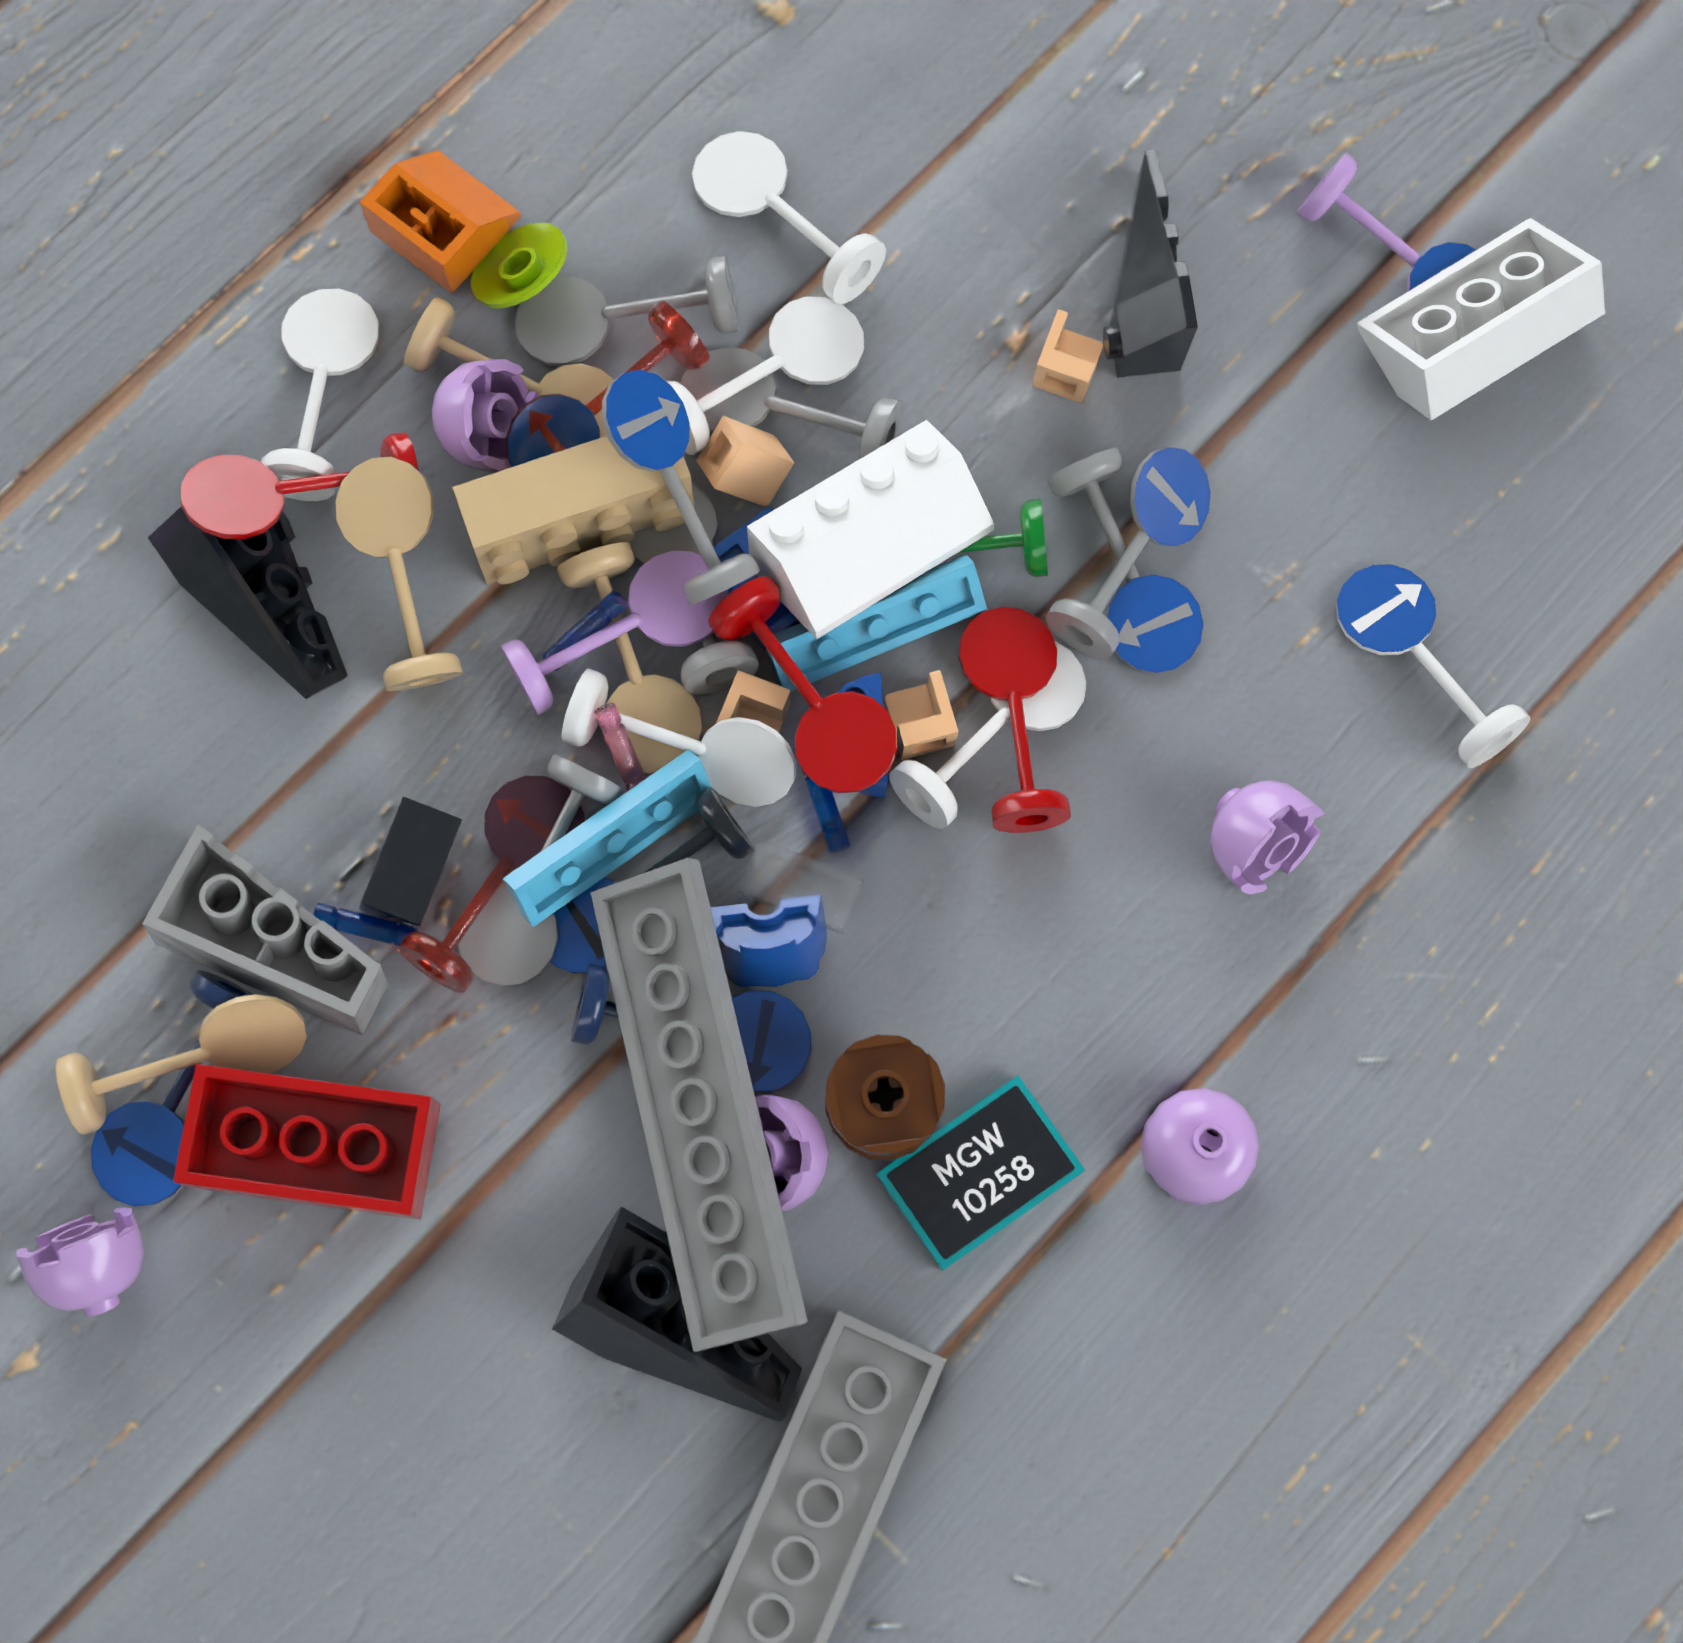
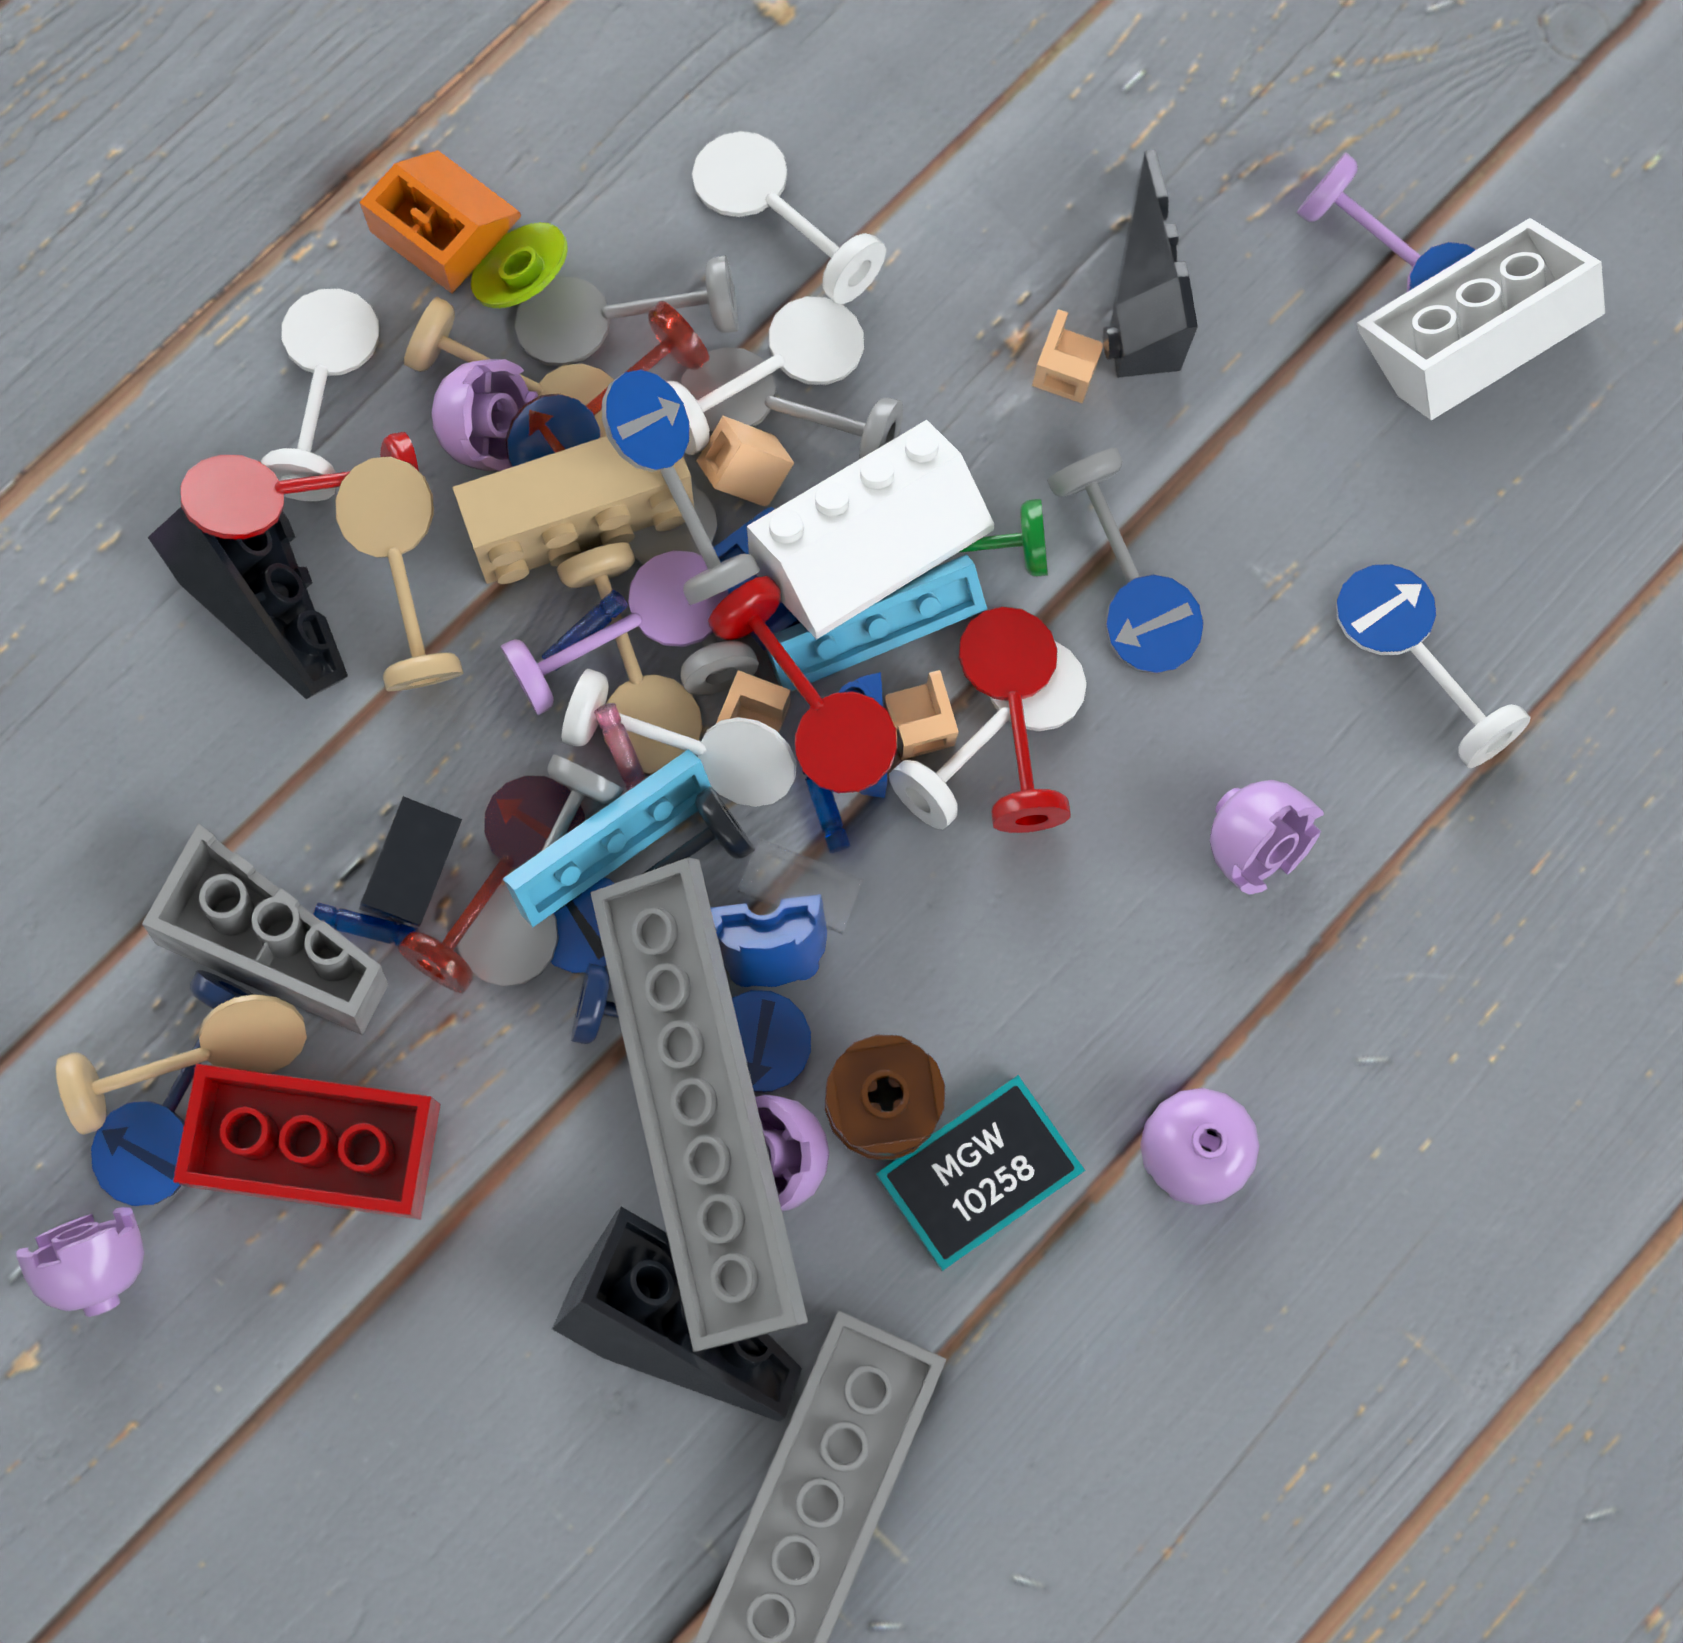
(1169, 508): piece -> none

